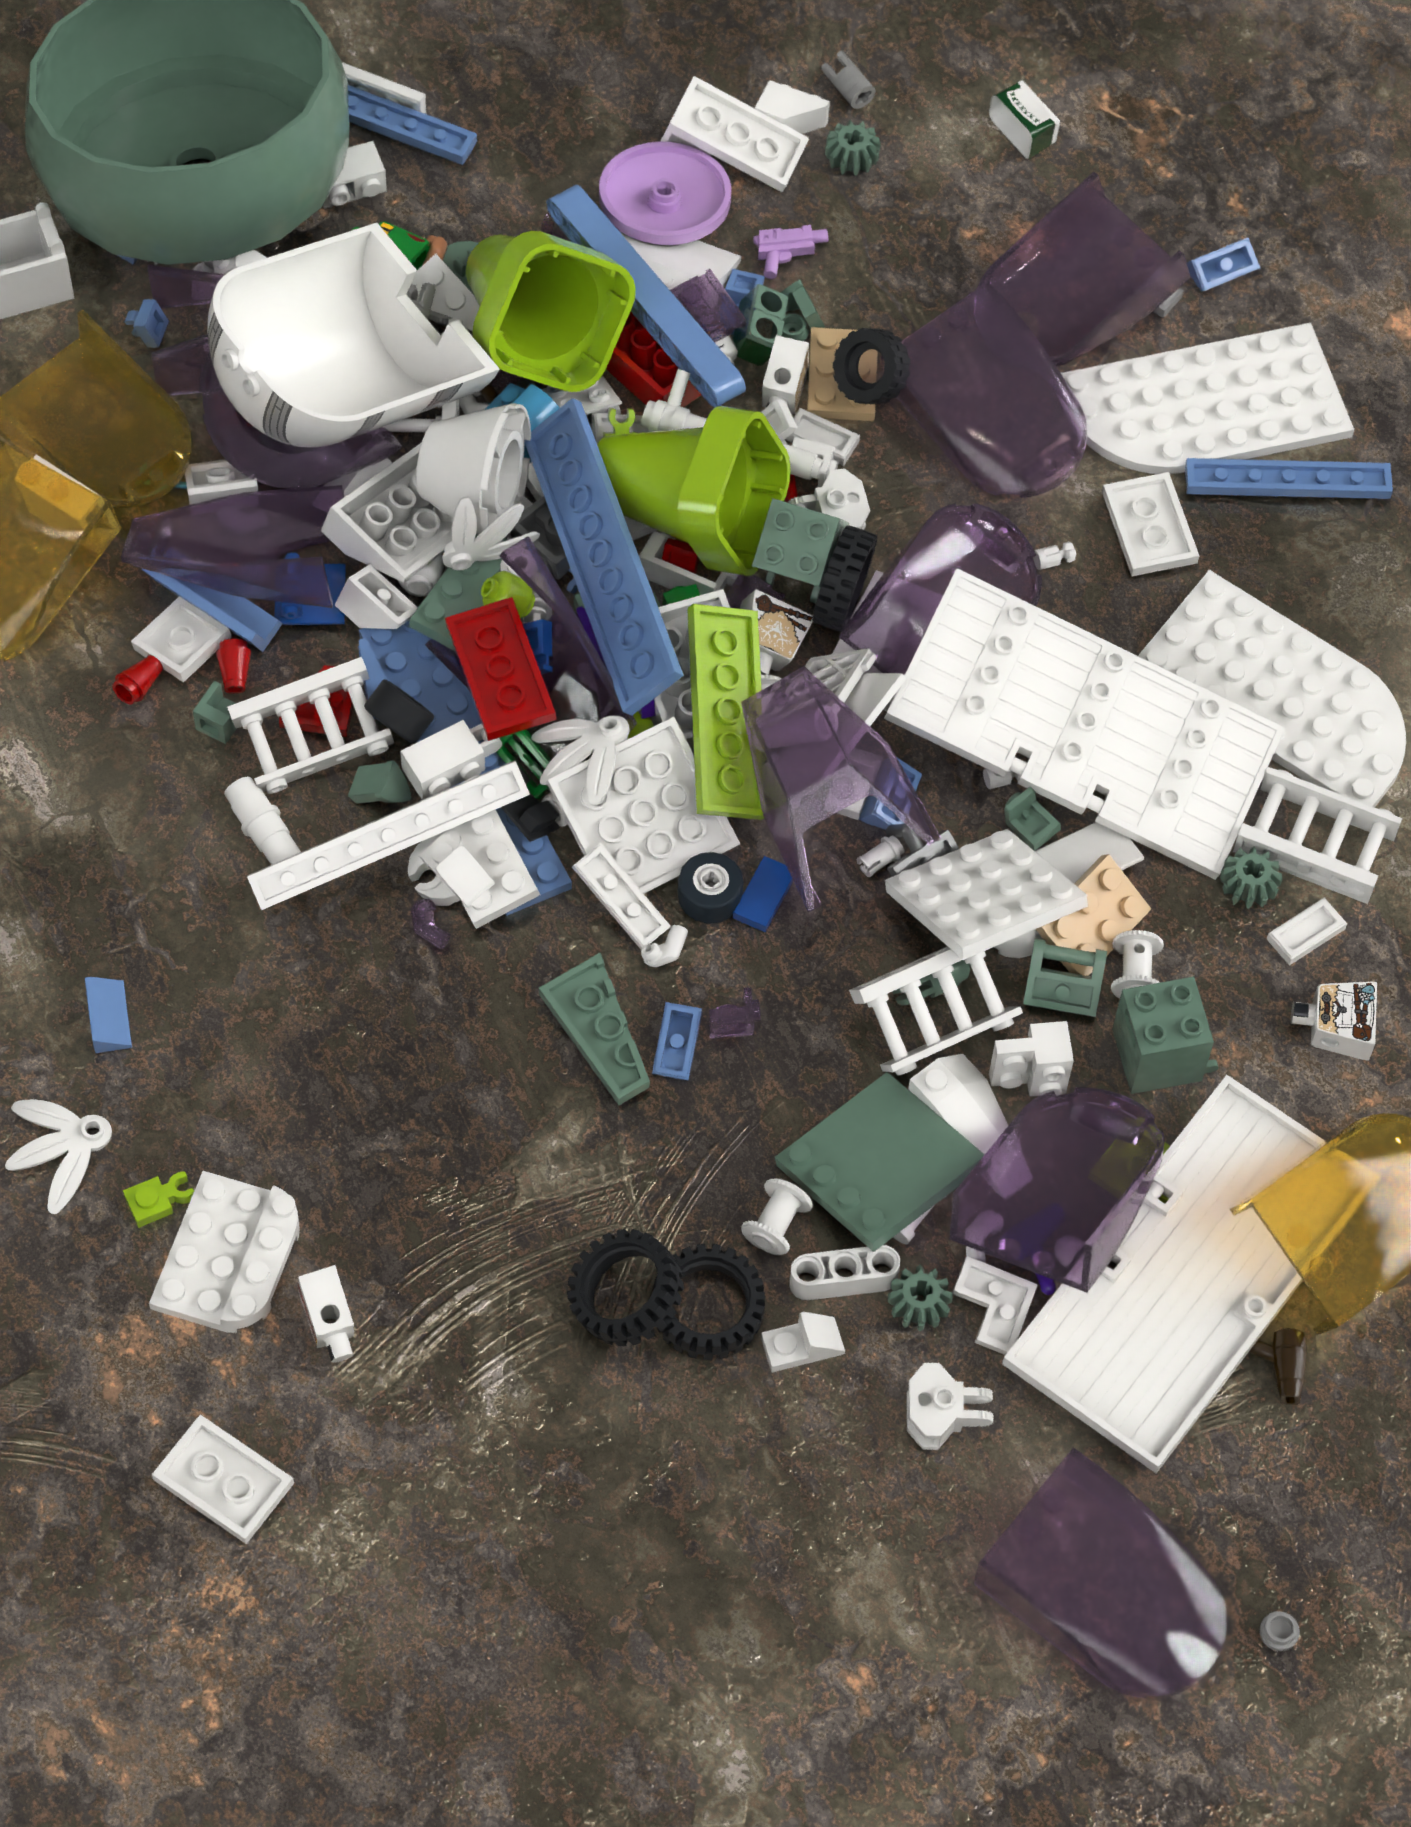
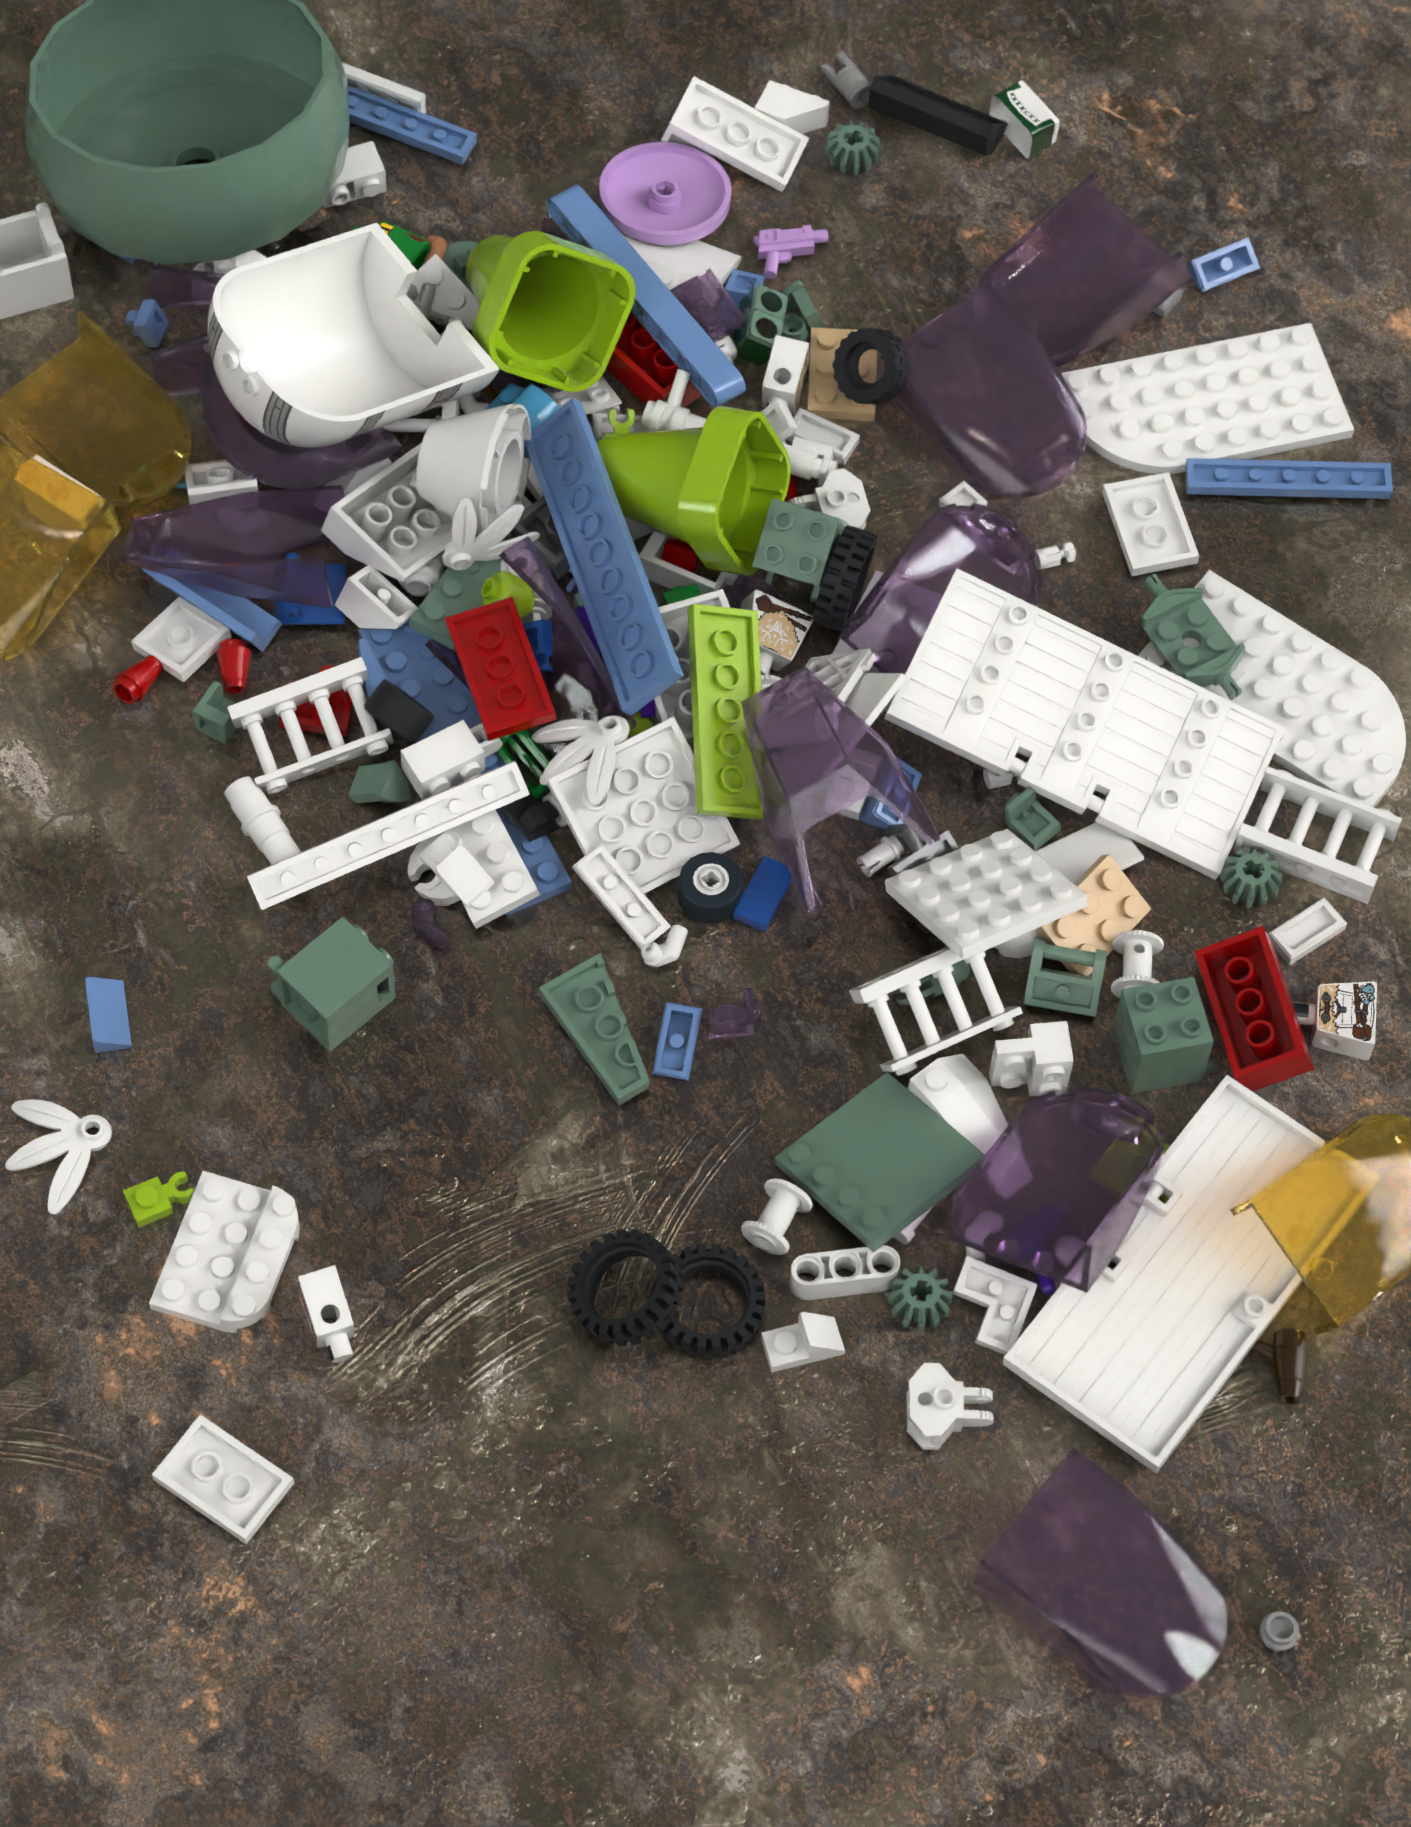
(335, 983): none -> sand green container
(936, 114): none -> black piece
(962, 495): none -> white tile
(1184, 615): none -> sand green plate
(1254, 1010): none -> red brick

